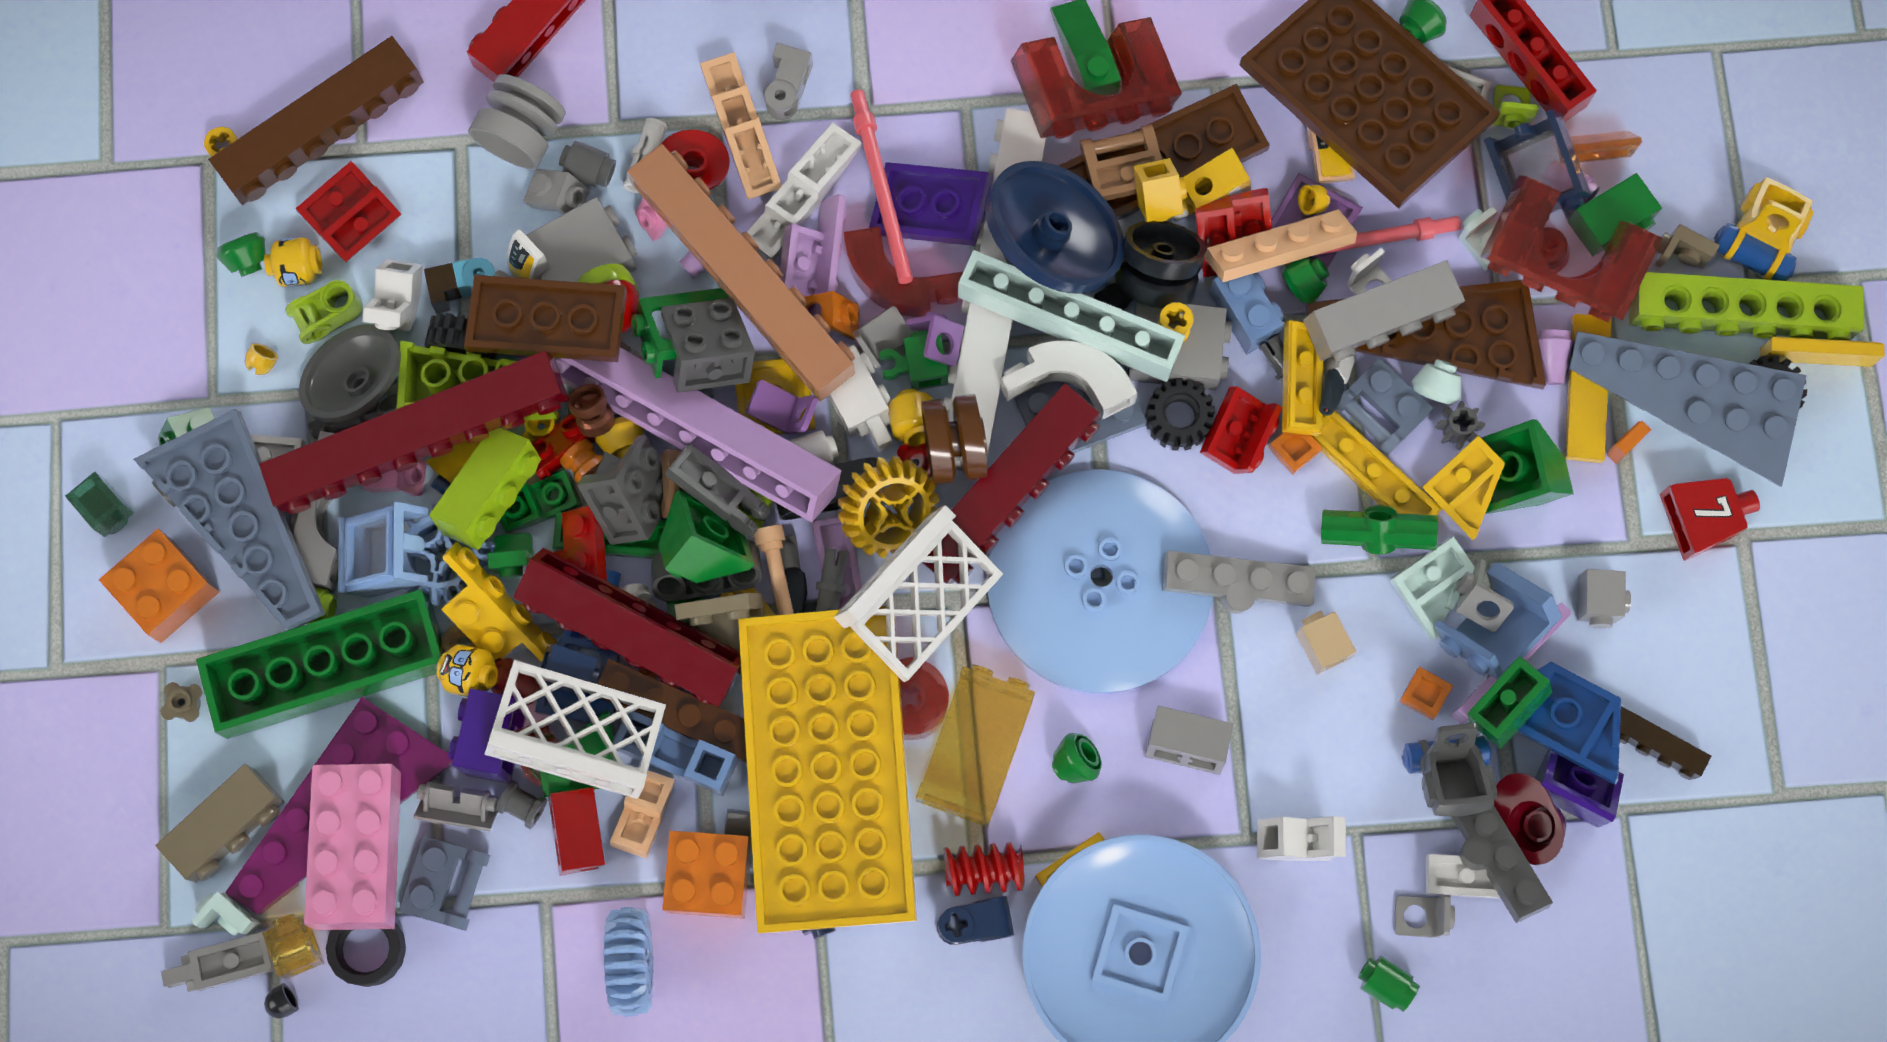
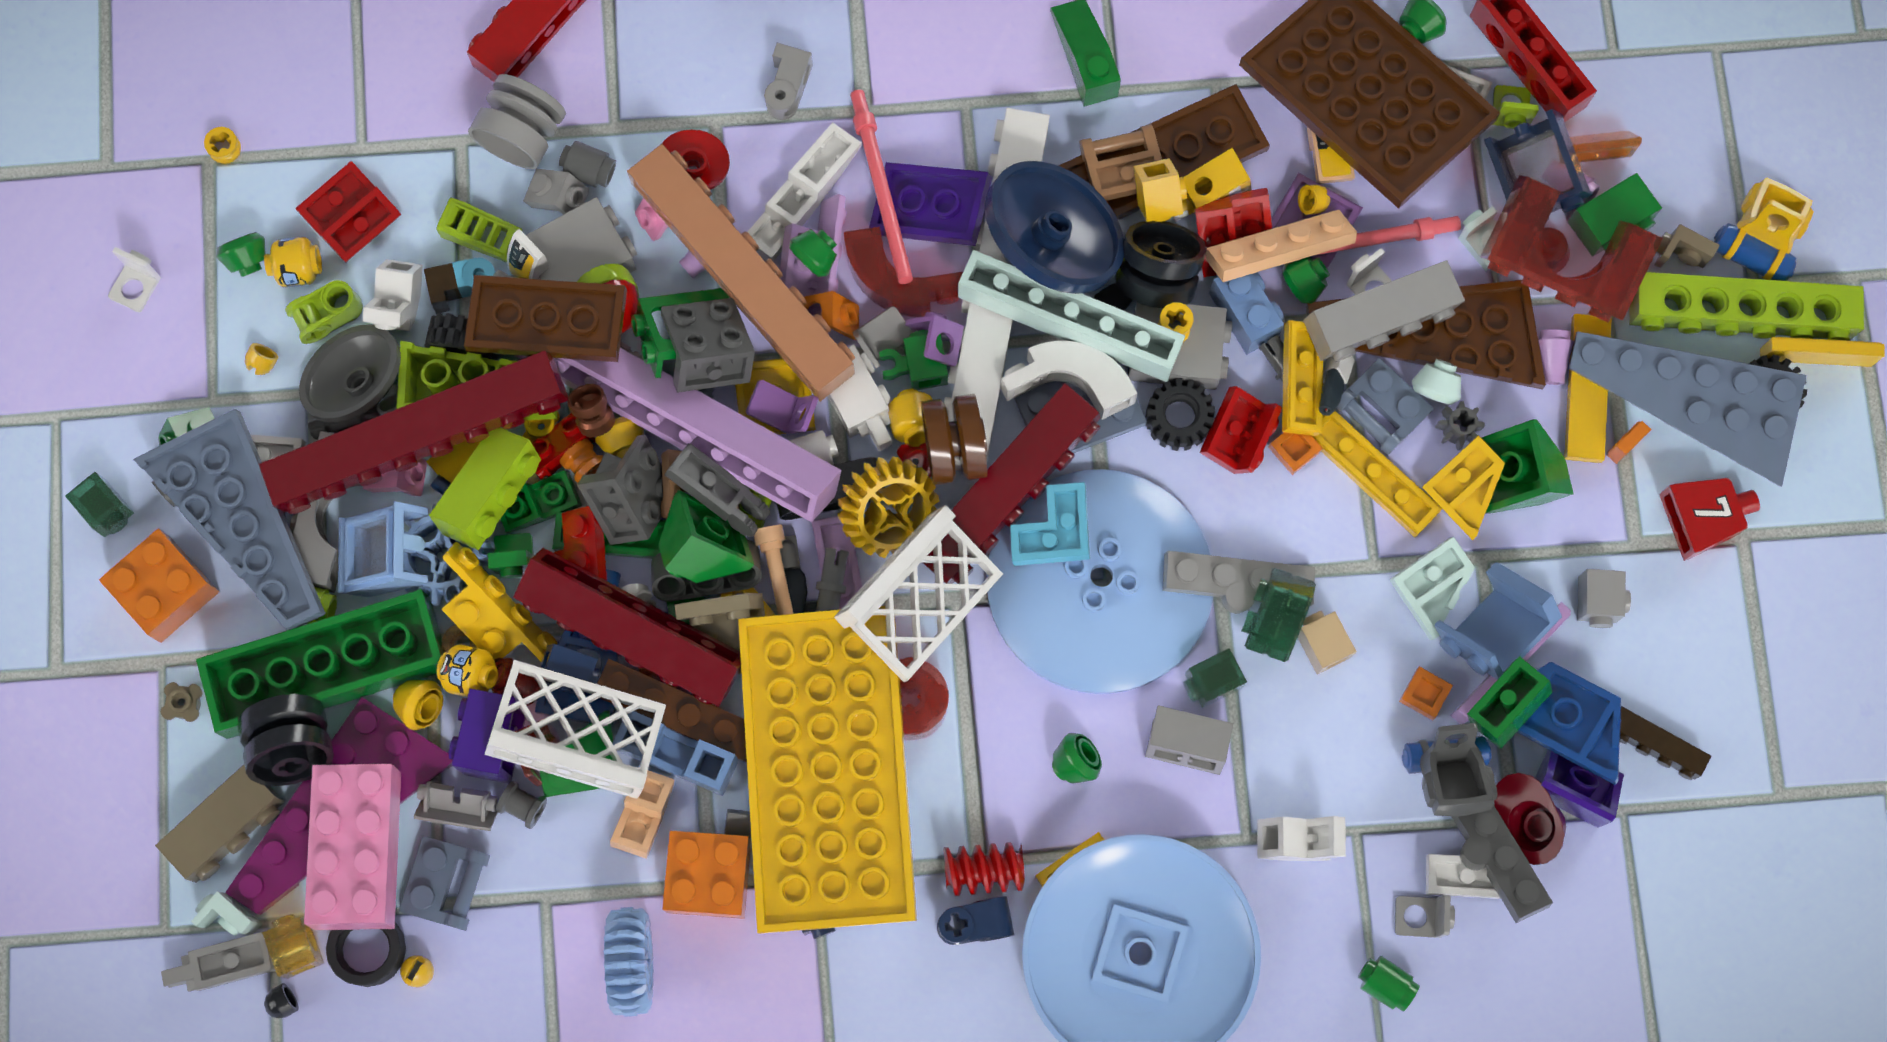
(136, 268): none -> white bracket
(284, 739): none -> black wheel
(317, 121): reddish brown brick -> none
(418, 703): none -> yellow cone
(422, 976): none -> yellow hinge
(468, 212): none -> lime slope
(576, 831): red hinge -> none
(650, 138): white pin -> none
(741, 126): light nougat slope -> none
(814, 251): none -> green cone
(976, 745): clear yellow panel -> none
(1062, 537): none -> medium azure plate
(1065, 107): clear red arch -> none
(1214, 678): none -> clear green brick
(1279, 615): none -> clear green brick
(1379, 529): green piece -> none
(1473, 593): light grey bracket -> none

